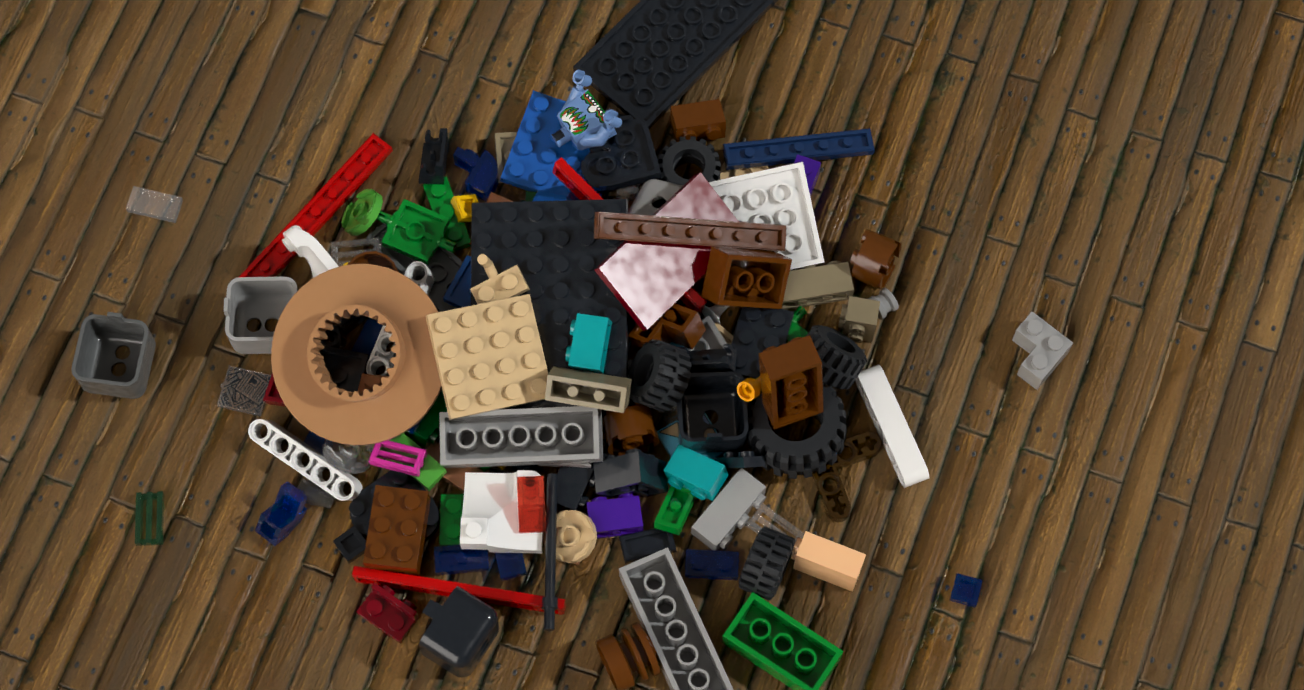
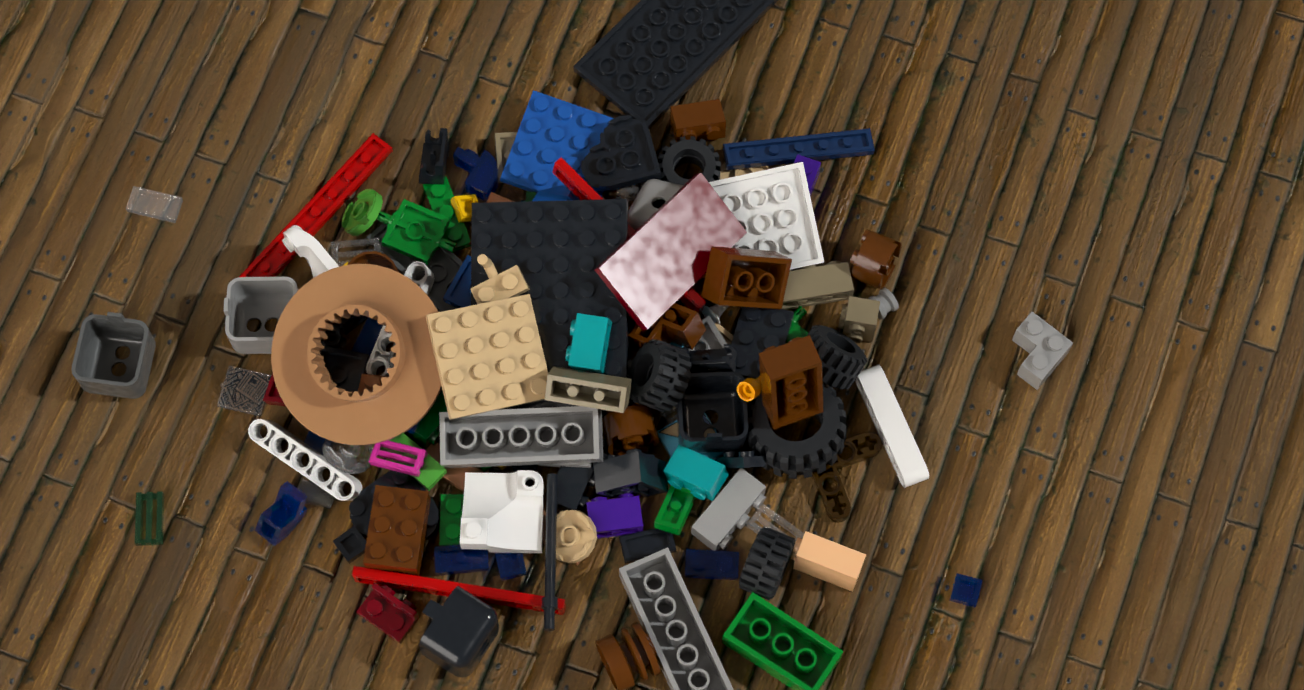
(531, 504): clear red slope -> none
(584, 118): medium blue torso -> none
(689, 231): reddish brown tile -> none

